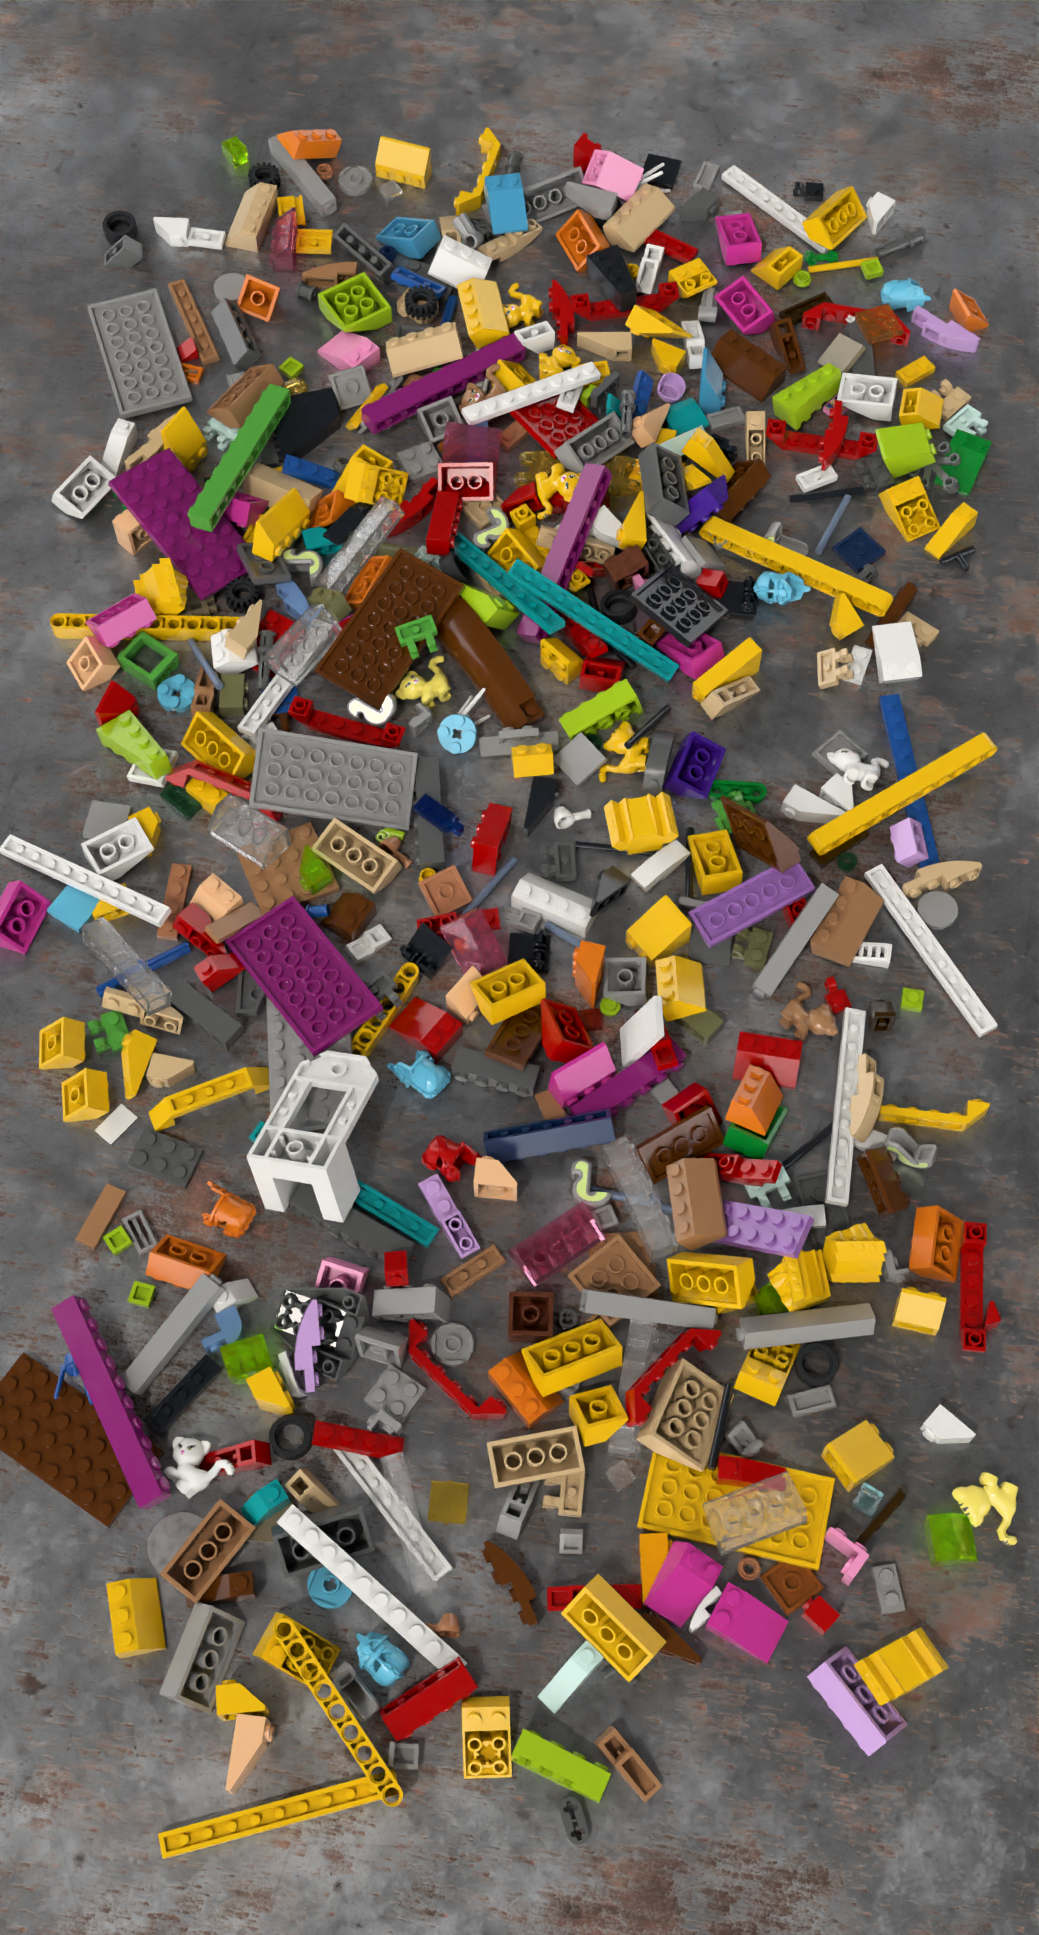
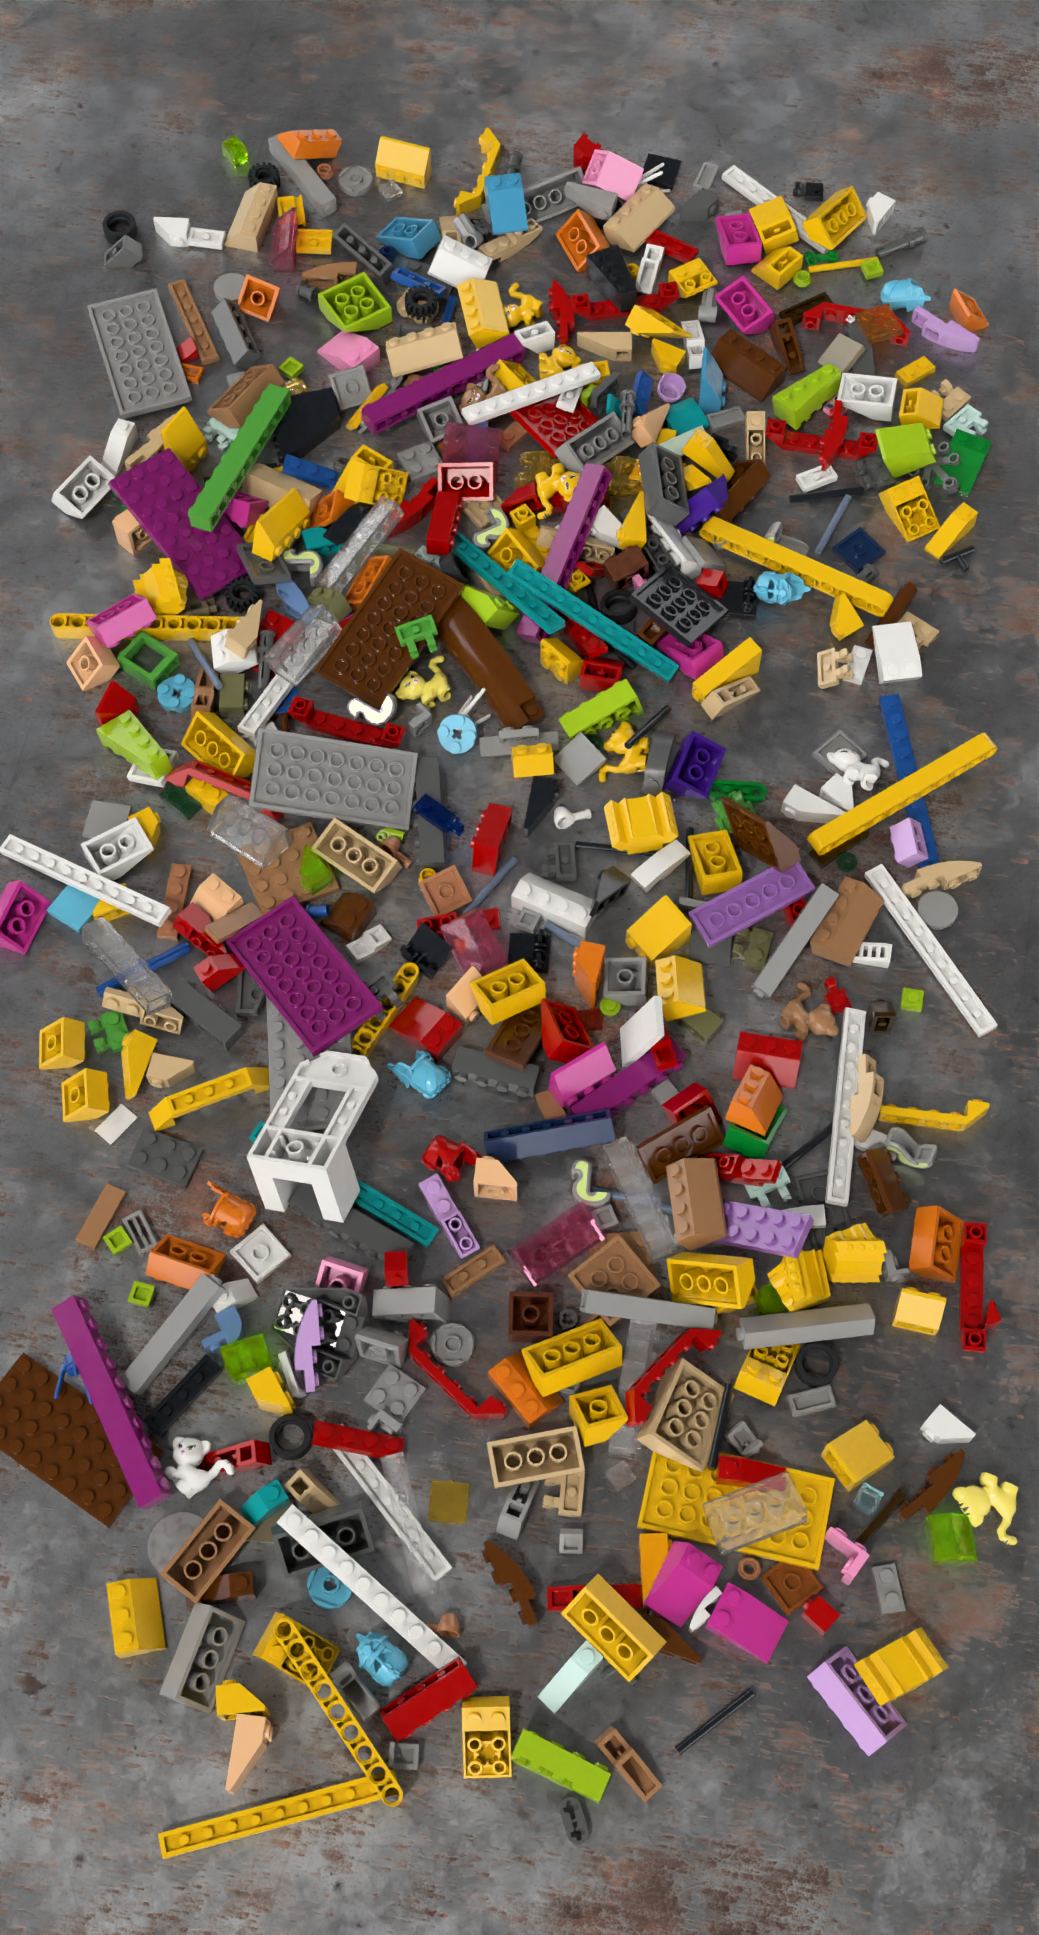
(260, 1253): none -> white tile
(714, 1721): none -> black bar
(774, 224): none -> yellow slope
(939, 1482): none -> reddish brown slope

